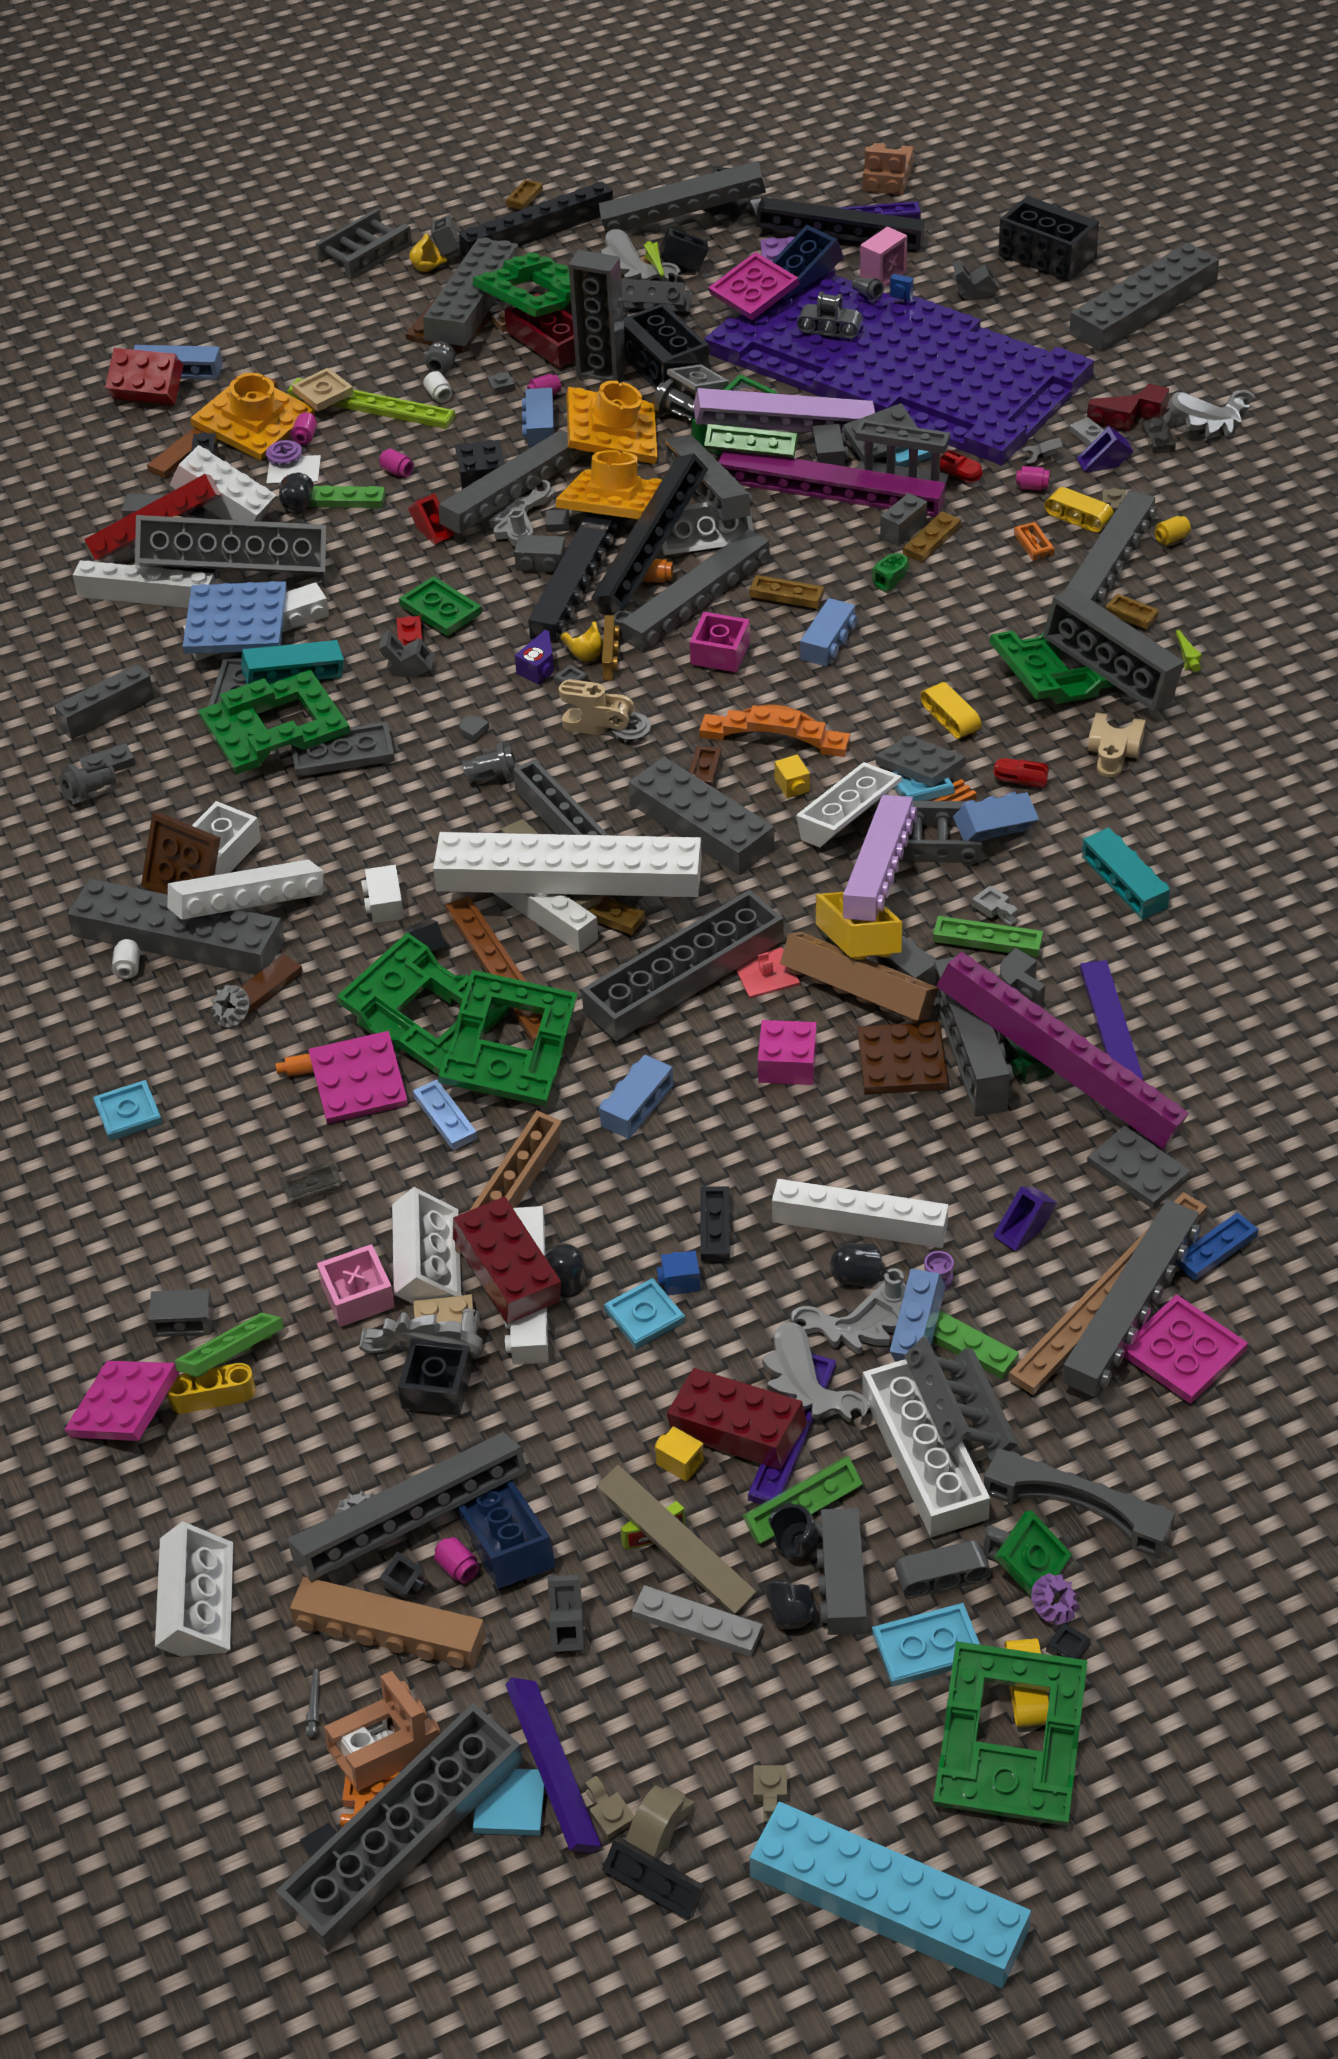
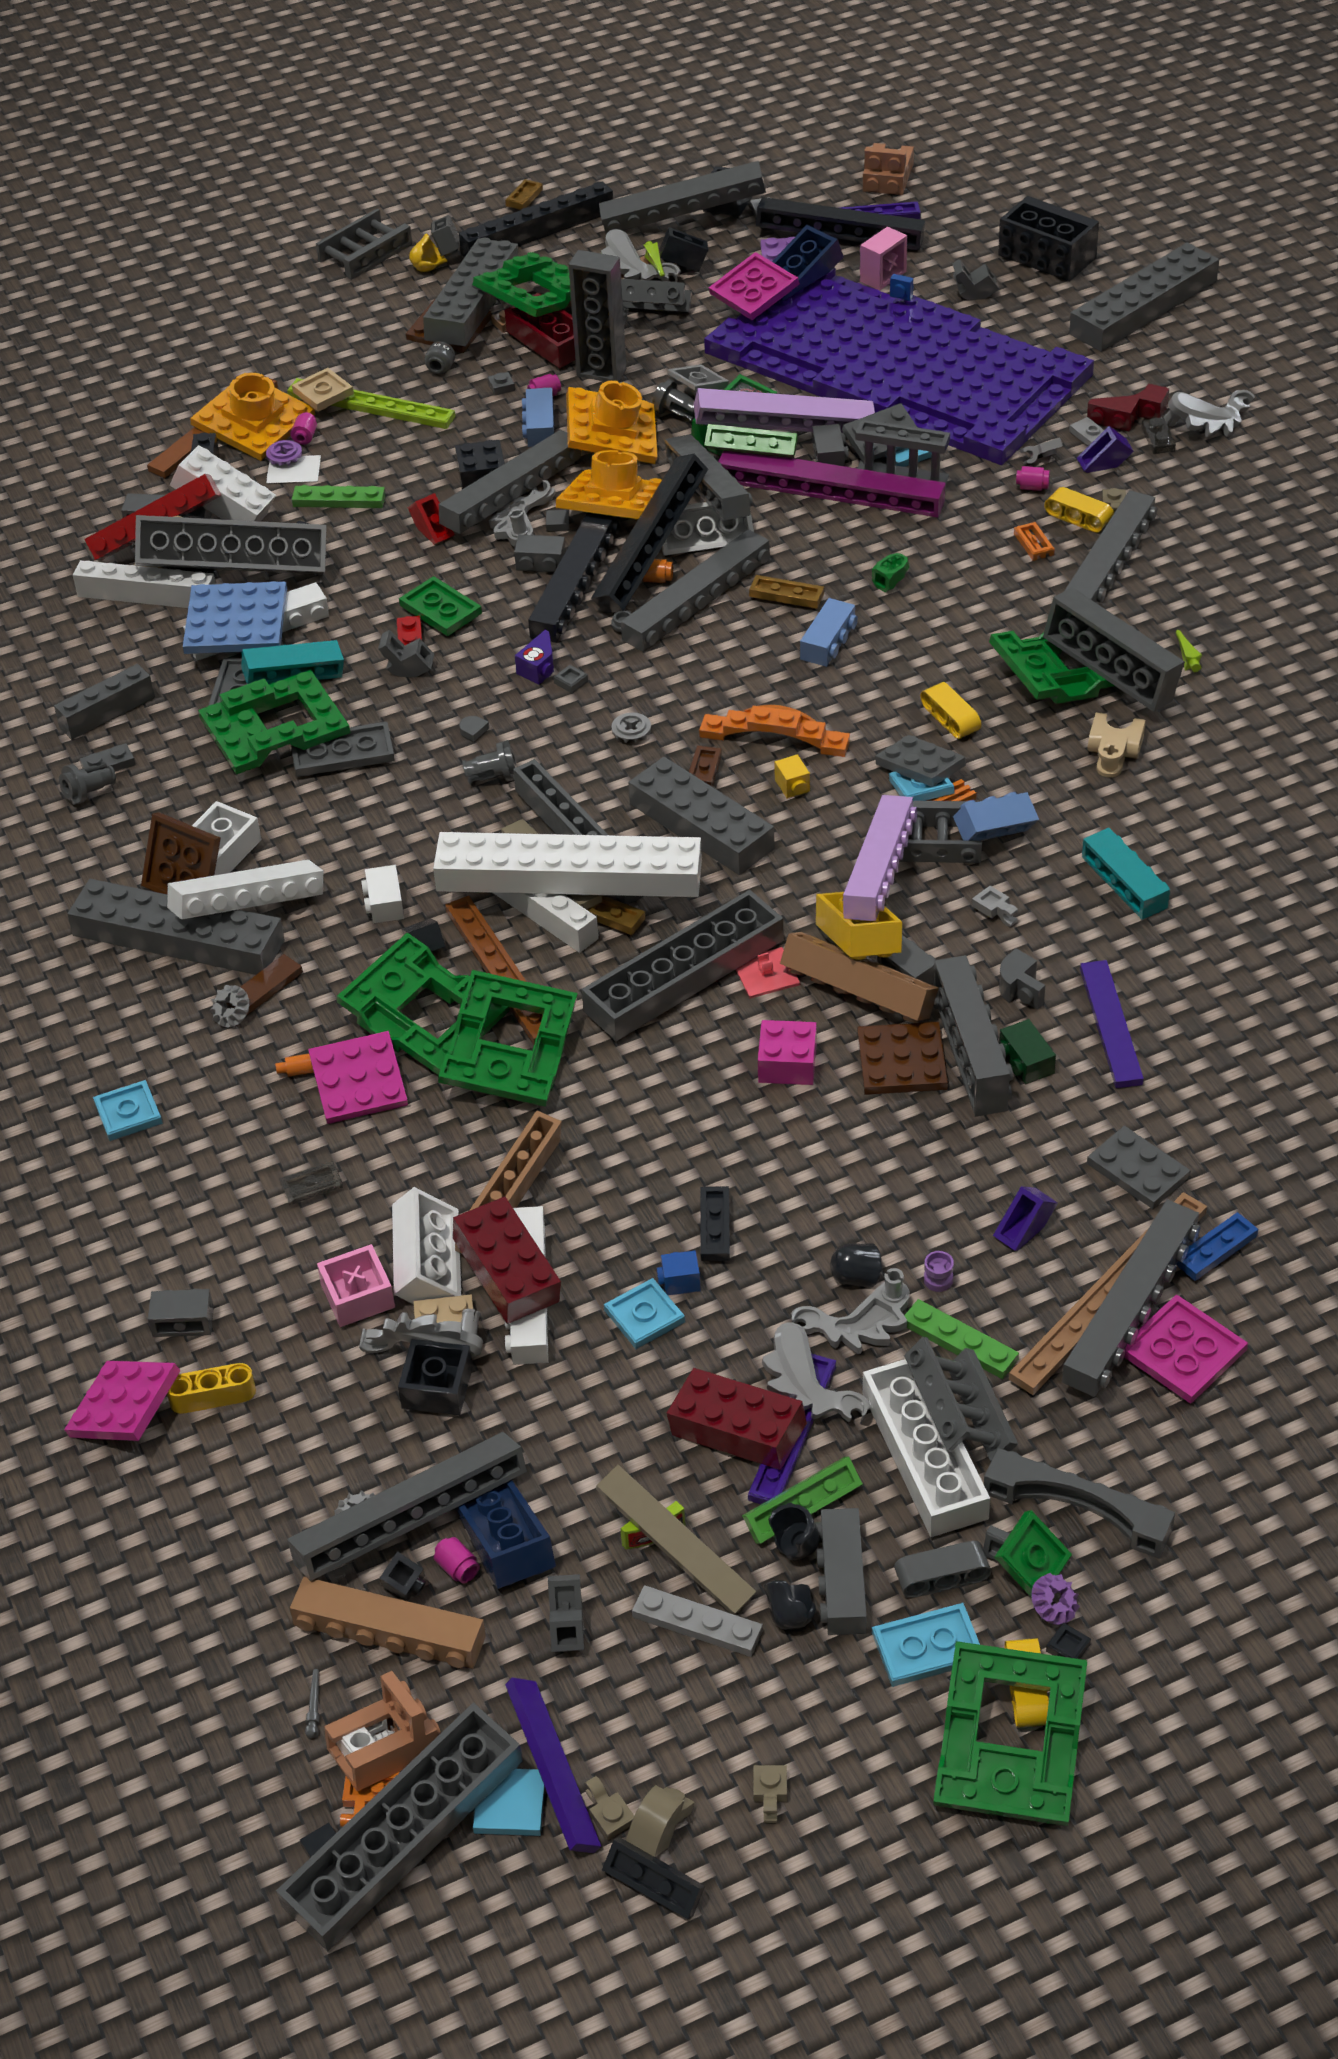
(126, 959): white brick -> none
(144, 376): red brick -> none
(194, 1592): white slope -> none
(197, 361): medium blue brick -> none
(229, 1344): bright green plate -> none
(296, 492): black hair -> none
(396, 463): dark pink brick -> none
(438, 387): white brick -> none
(445, 1114): light blue plate -> none
(570, 1268): black hair -> none
(587, 646): yellow hair -> none
(595, 708): tan piece -> none
(610, 647): pearl gold plate -> none
(636, 1096): medium blue brick -> none
(662, 341): black brick -> none
(679, 1453): yellow brick -> none
(720, 641): dark pink brick -> none
(830, 318): dark grey piece -> none
(844, 803): white slope -> none
(860, 1213): white brick -> none
(869, 287): dark grey cone -> none
(890, 1894): medium azure brick -> none
(903, 519): dark grey brick -> none
(918, 1311): medium blue brick -> none
(932, 537): pearl gold plate -> none
(960, 467): red arm -> none
(987, 936): bright green plate -> none
(1021, 772): red arm -> none
(1062, 1049): magenta brick -> none
(1132, 611): pearl gold plate -> none
(1172, 530): yellow brick -> none

